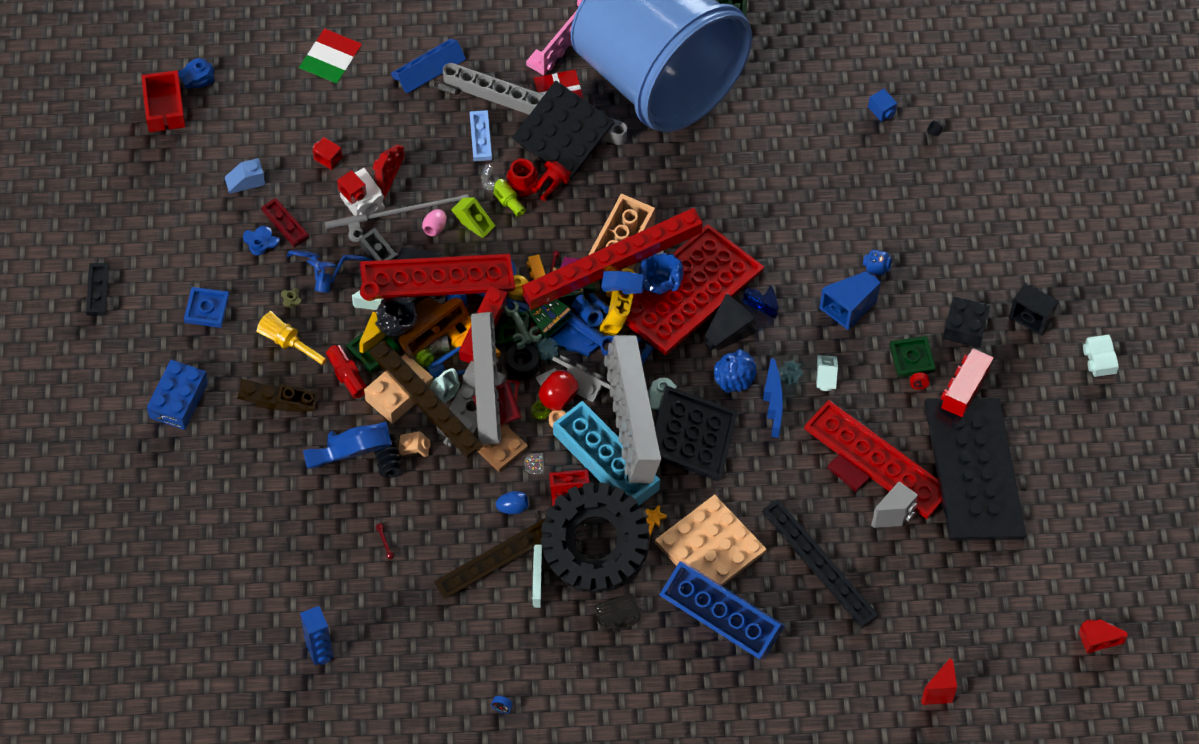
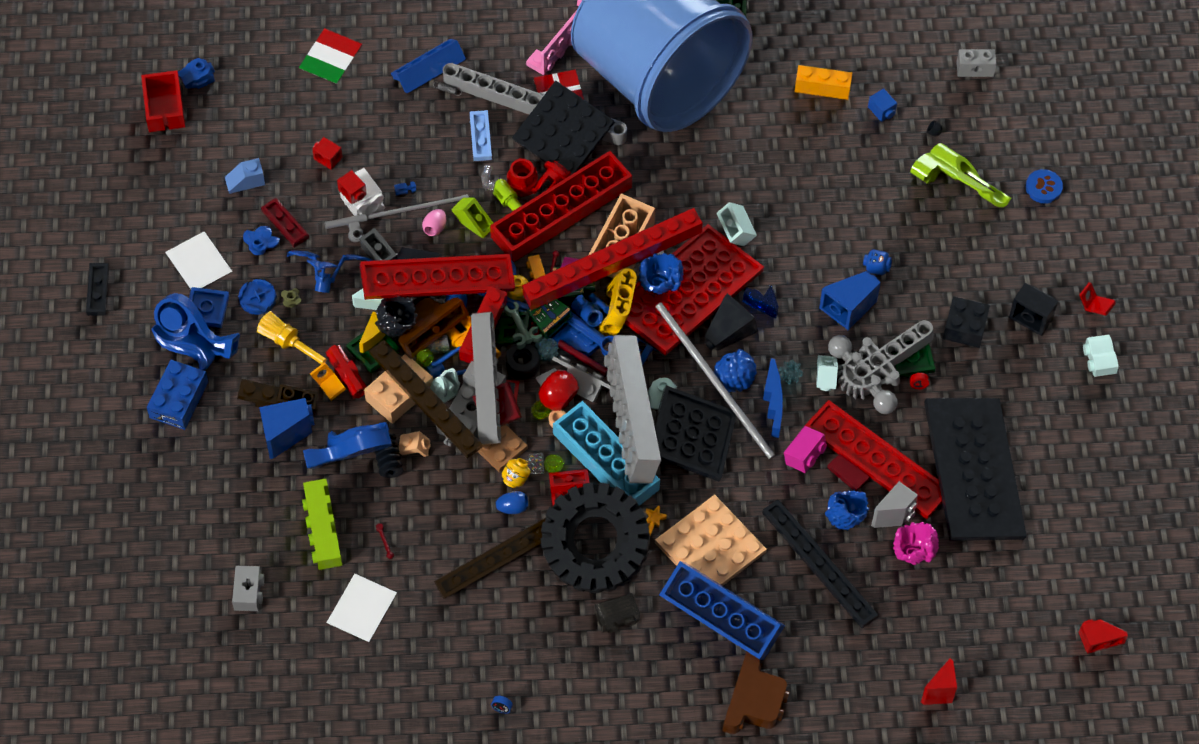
(185, 332): none -> blue animal
(198, 261): none -> white sticker
(242, 597): none -> light grey brick
(257, 297): none -> blue tile
(286, 424): none -> blue slope
(316, 635): blue brick -> none
(322, 524): none -> lime wedge
(329, 382): none -> light orange bracket
(361, 607): none -> white sticker
(369, 290): red tile -> none
(387, 167): red plate -> none
(403, 188): none -> blue piece
(516, 472): none -> yellow head
(537, 573): light aqua tile -> none
(553, 463): none -> clear neon green plate
(561, 206): none -> red brick
(582, 357): none -> dark red bar
(626, 281): blue slope -> none
(714, 379): none -> light grey piece
(736, 224): none -> light aqua brick
(755, 698): none -> reddish brown brick
(805, 449): none -> dark pink brick
(823, 82): none -> light orange brick
(847, 509): none -> blue hair
(884, 400): none -> light grey piece
(916, 543): none -> dark pink hair
(954, 165): none -> lime panel
(967, 382): brick -> none
(976, 63): none -> light grey brick
(1044, 186): none -> blue tile
(1096, 303): none -> red bracket

